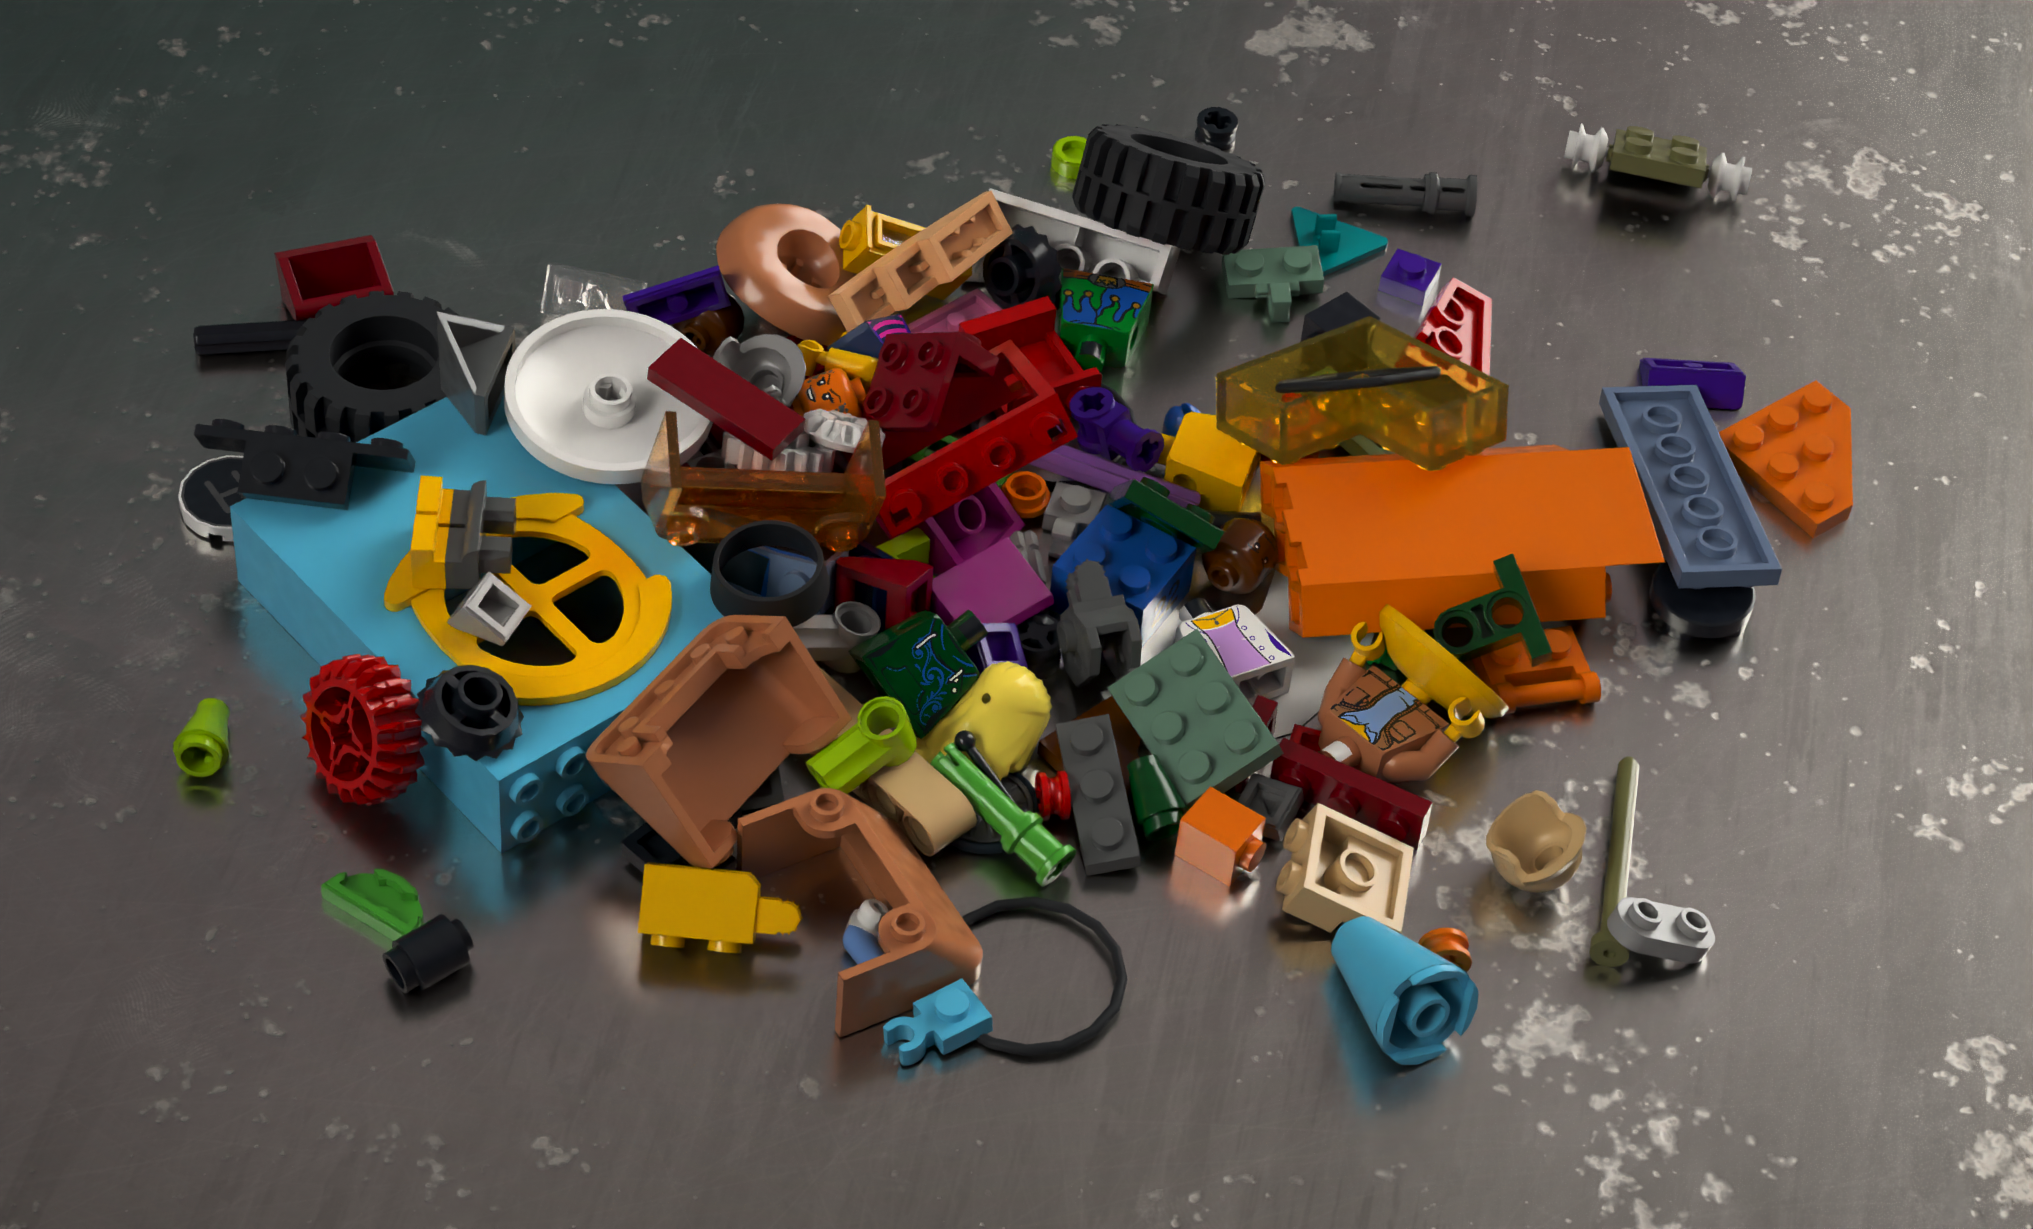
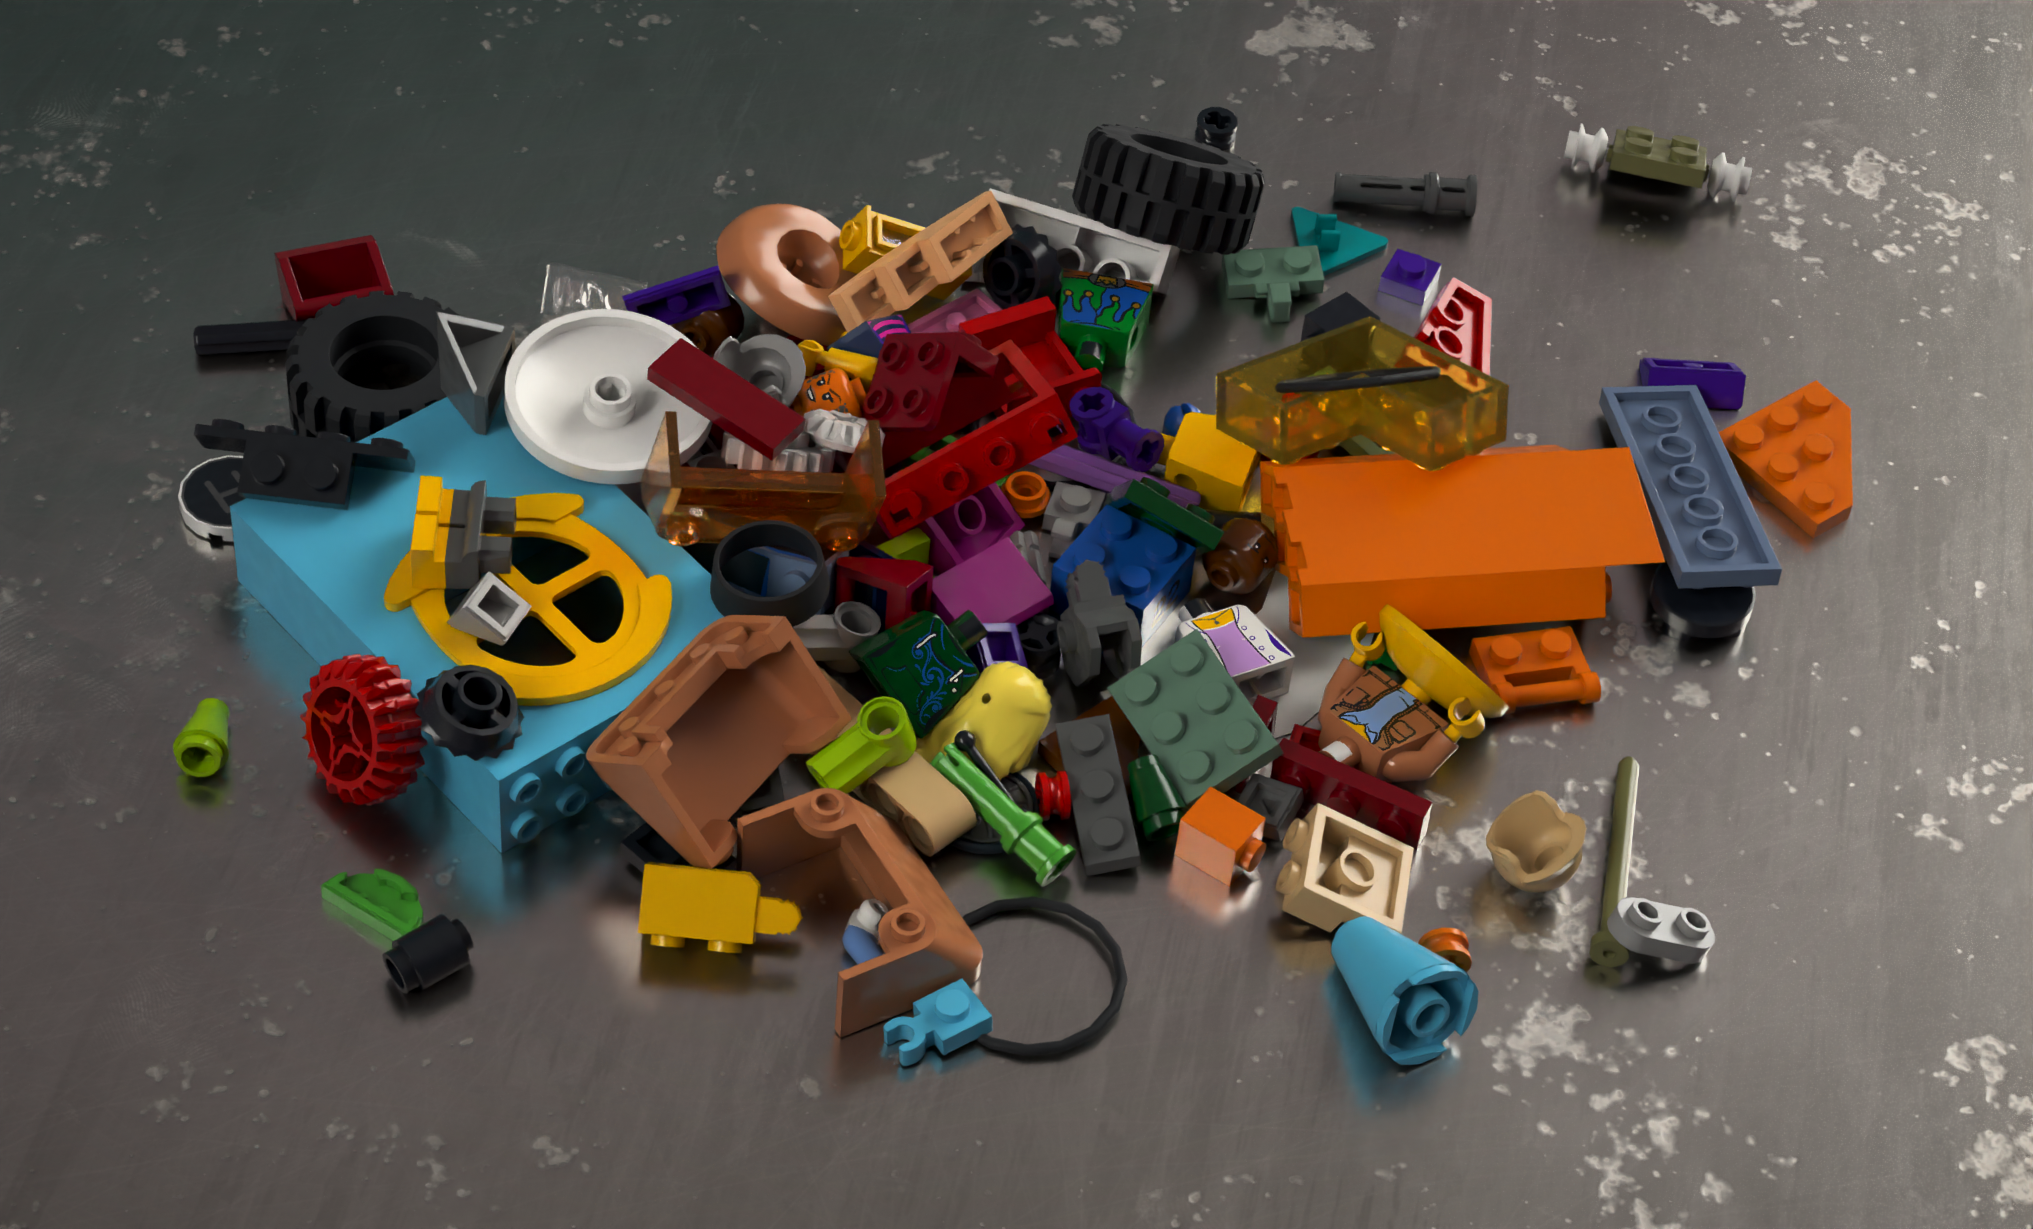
(1068, 155): lime tile -> none
(1488, 635): dark green tile -> none

